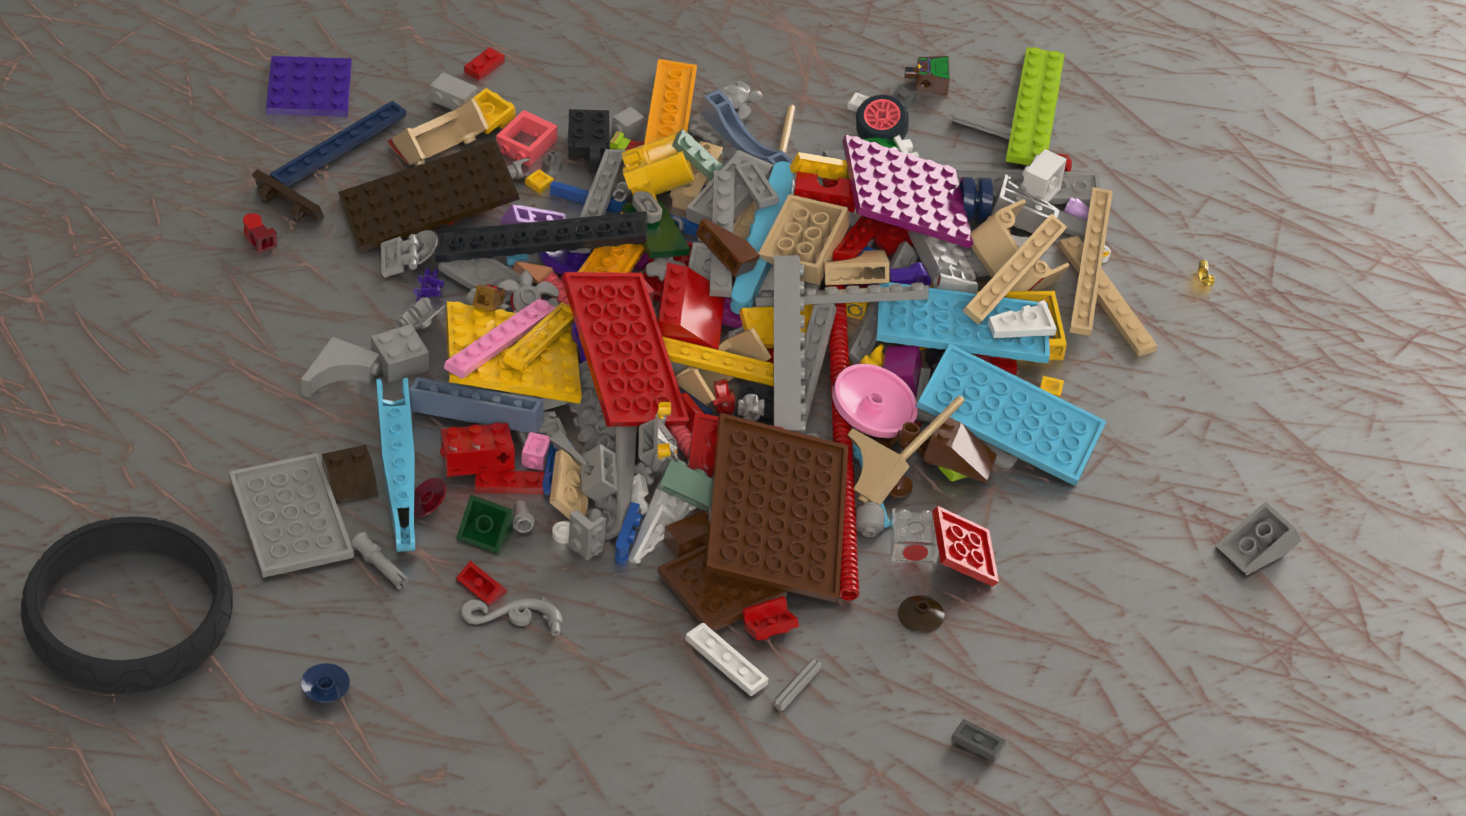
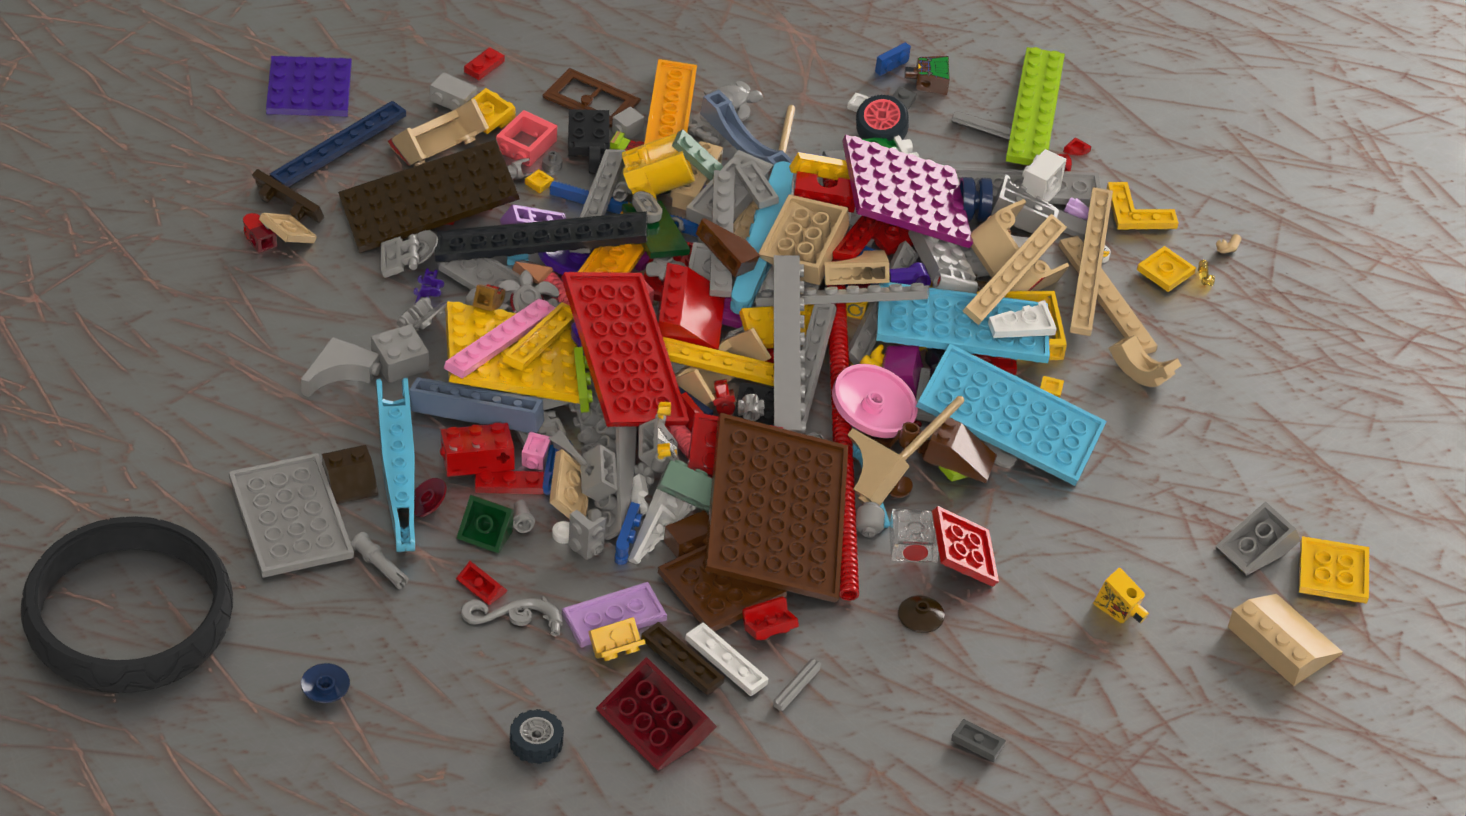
(288, 228): none -> tan tile
(536, 736): none -> black wheel
(553, 94): none -> reddish brown door
(583, 380): none -> lime plate
(615, 638): none -> yellow bracket
(617, 606): none -> lavender tile
(655, 716): none -> dark red slope
(682, 658): none -> dark brown plate
(893, 58): none -> blue plate
(1077, 147): none -> red tile
(1121, 598): none -> yellow torso
(1130, 218): none -> yellow plate
(1139, 366): none -> tan arch
(1166, 268): none -> yellow plate
(1224, 247): none -> tan arm
(1282, 637): none -> tan slope
(1334, 570): none -> yellow plate

